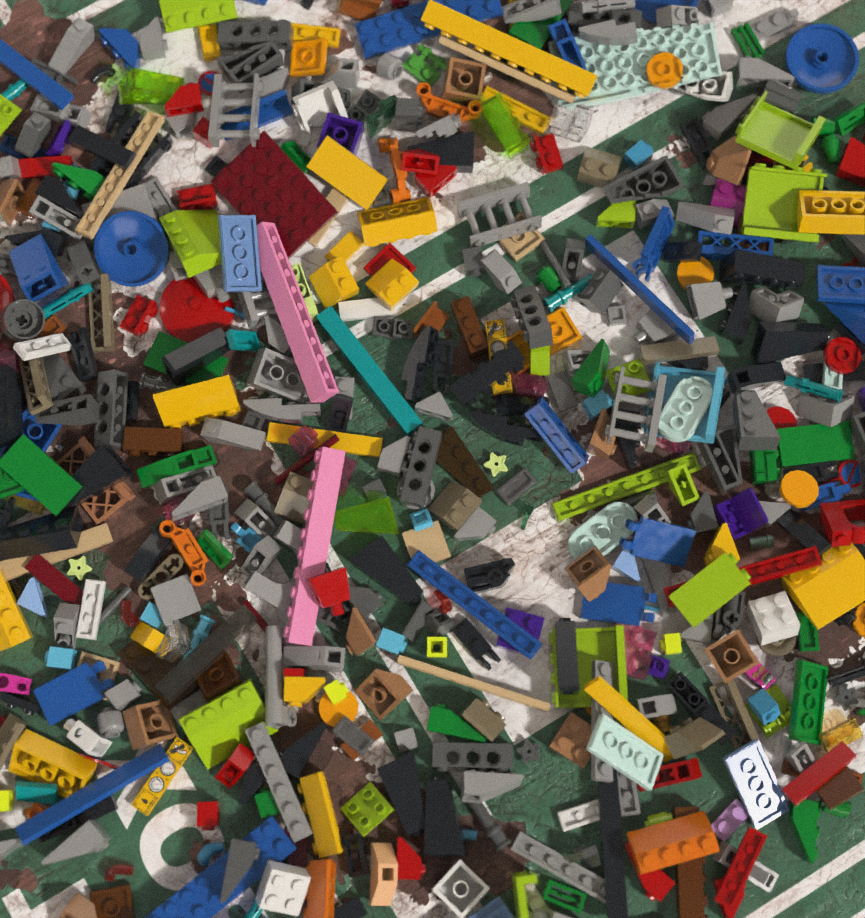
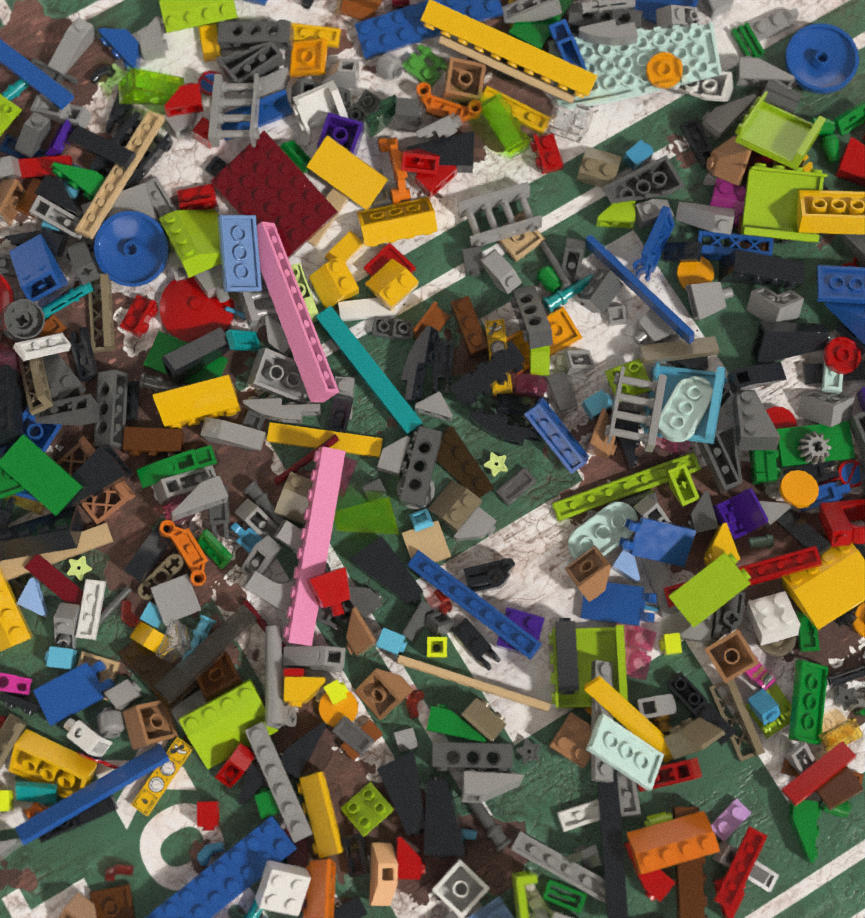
(86, 840): light grey slope -> none
(240, 860): dark grey slope -> none
(303, 440): clear pink brick -> none
(412, 701): none -> clear red arm
(528, 509): clear green hand -> none
(592, 373): green slope -> none
(658, 667): dark purple tile -> none
(739, 318): black slope -> none
(756, 783): tile -> none
(806, 385): teal pin -> none
(808, 449): none -> light grey gear

